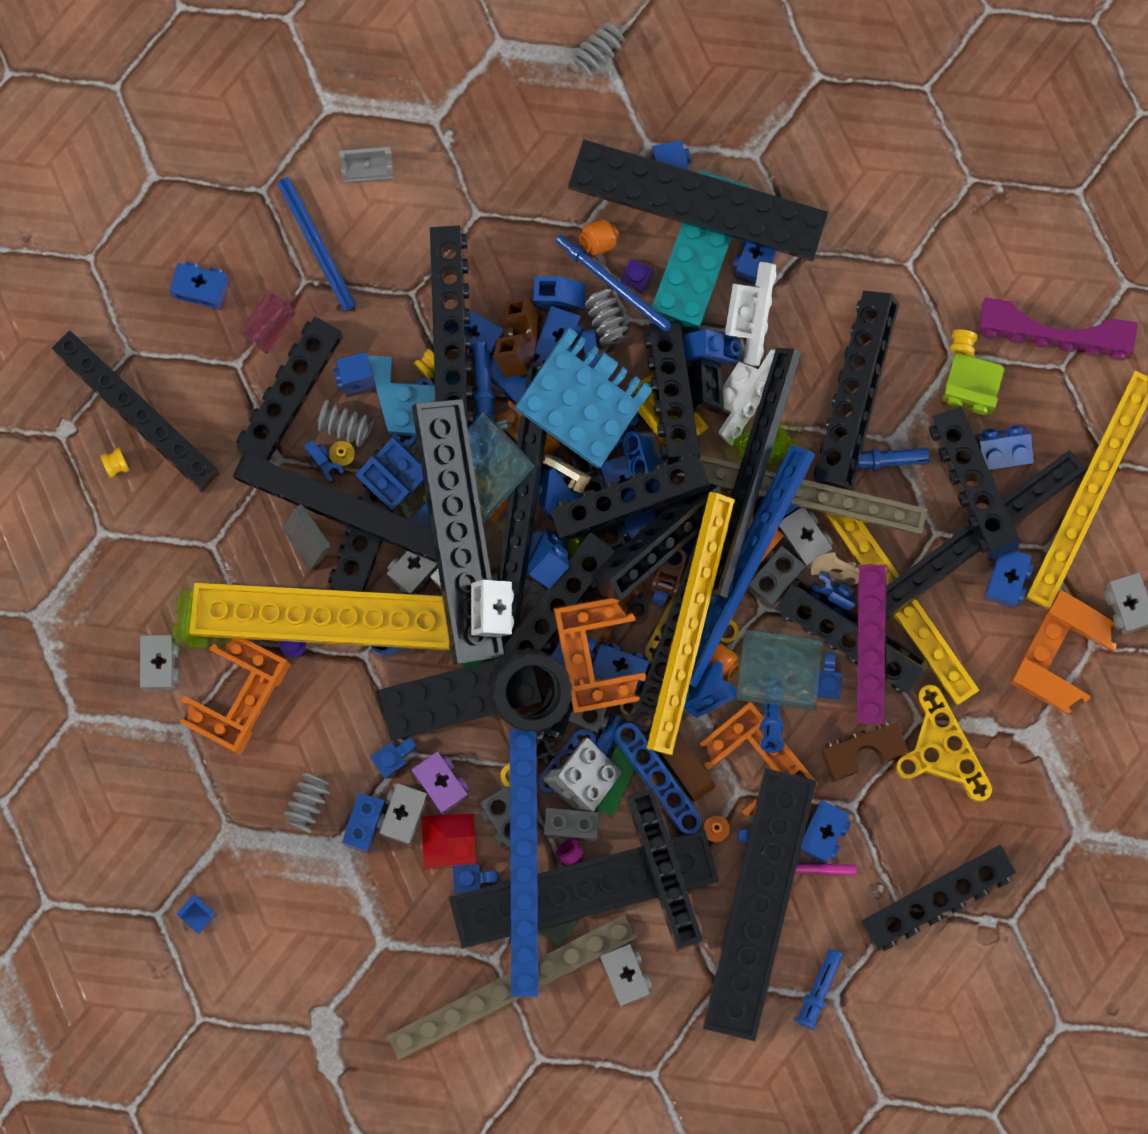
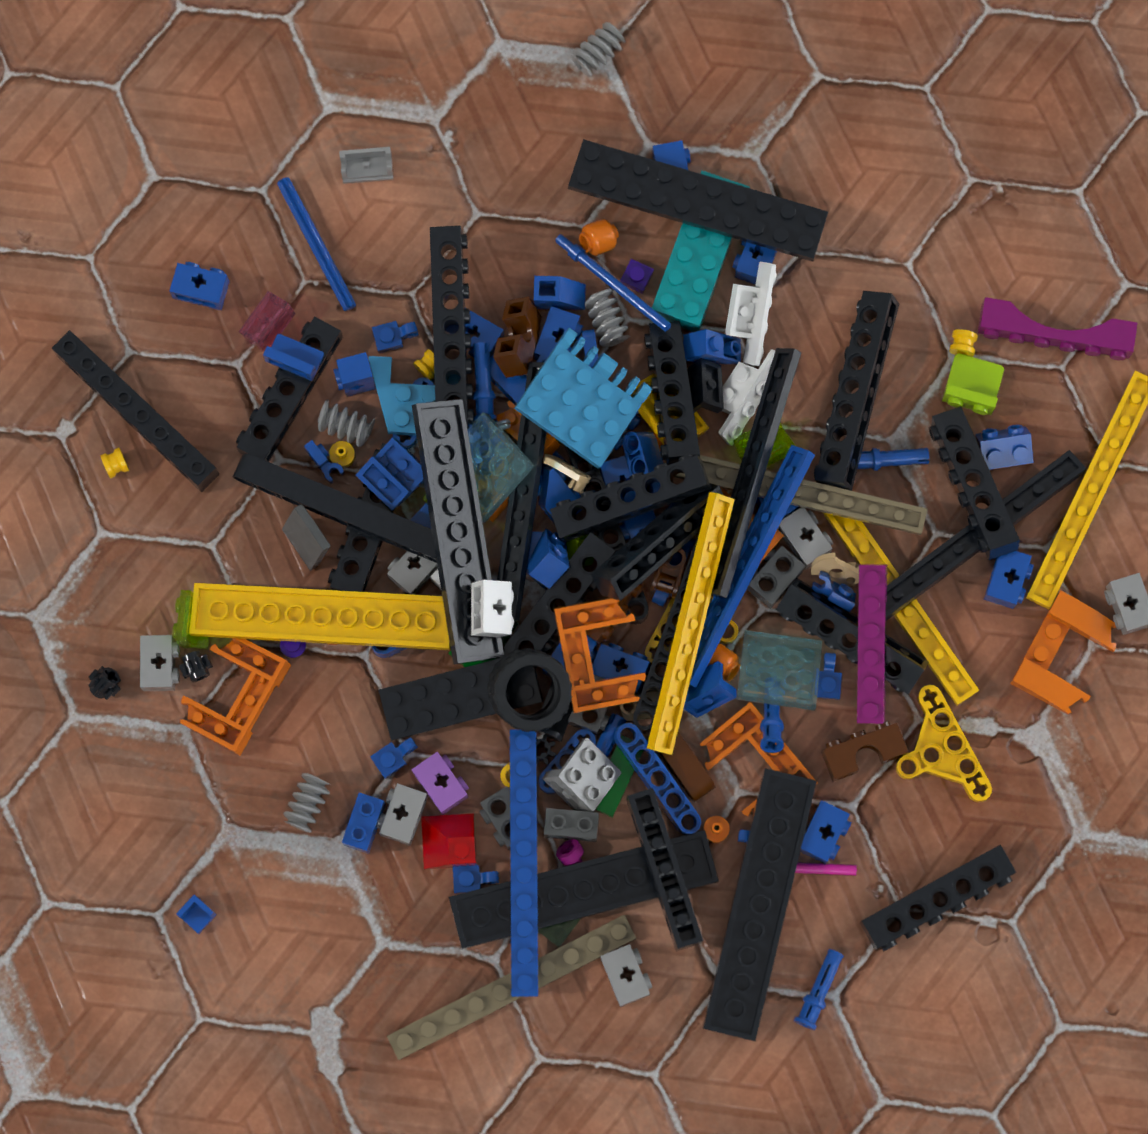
(104, 682): none -> black gear
(195, 666): none -> black gear
(294, 356): none -> blue panel
(390, 337): none -> blue plate

